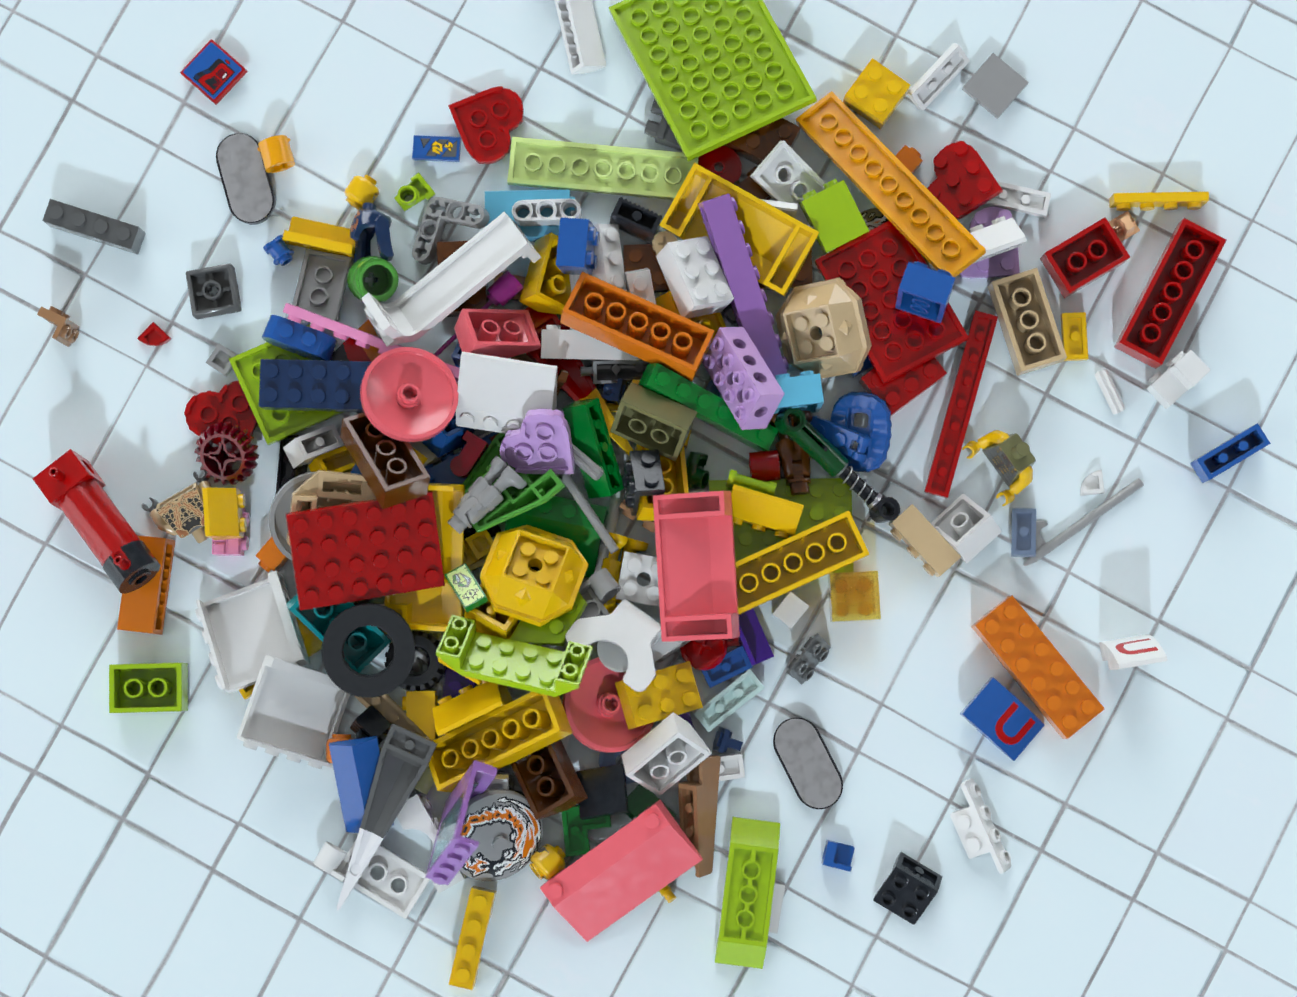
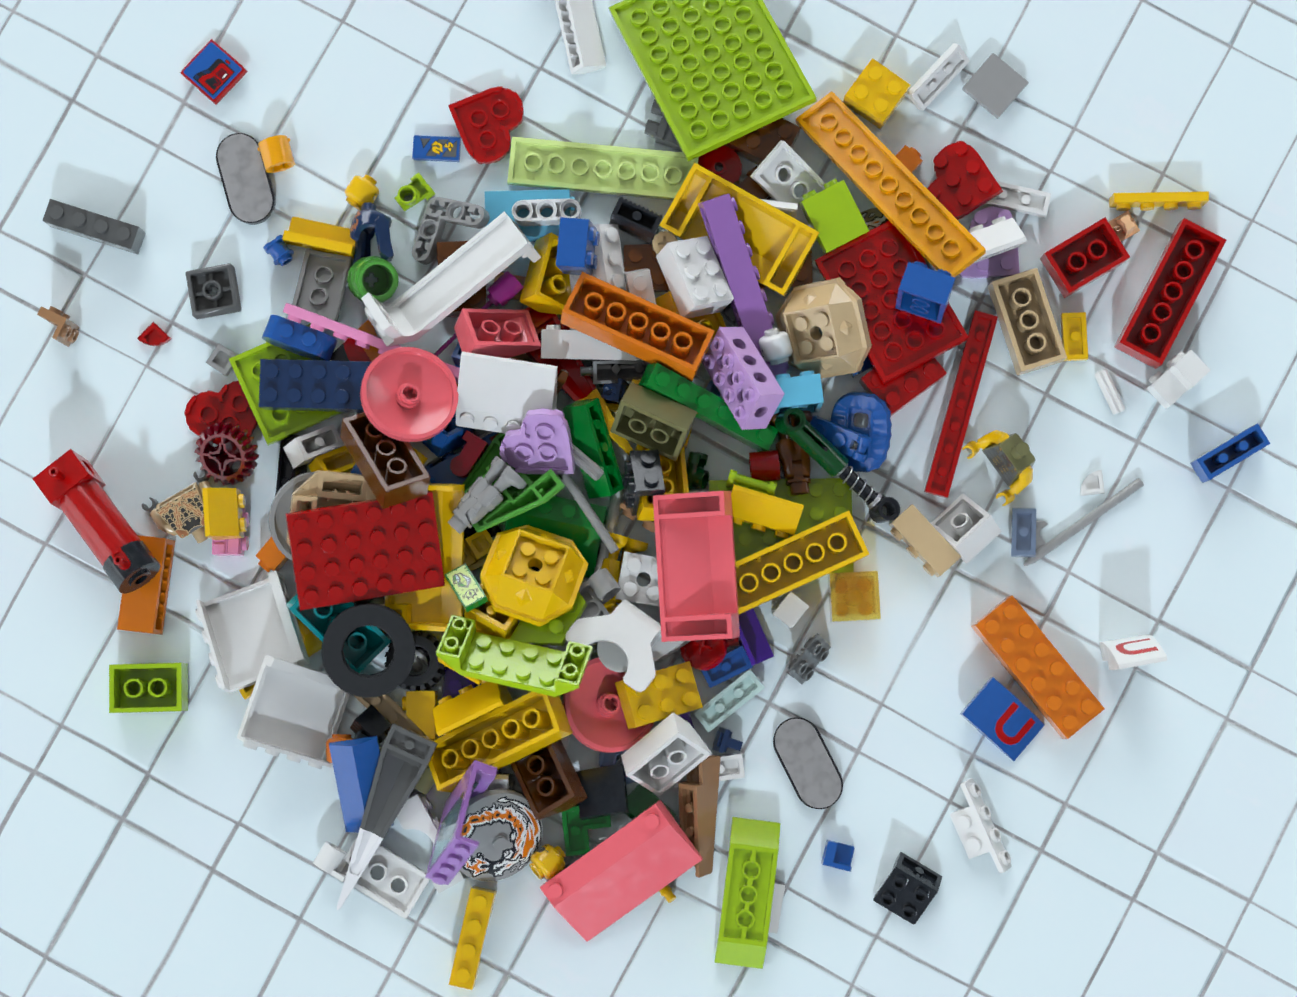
(775, 346): none -> white head

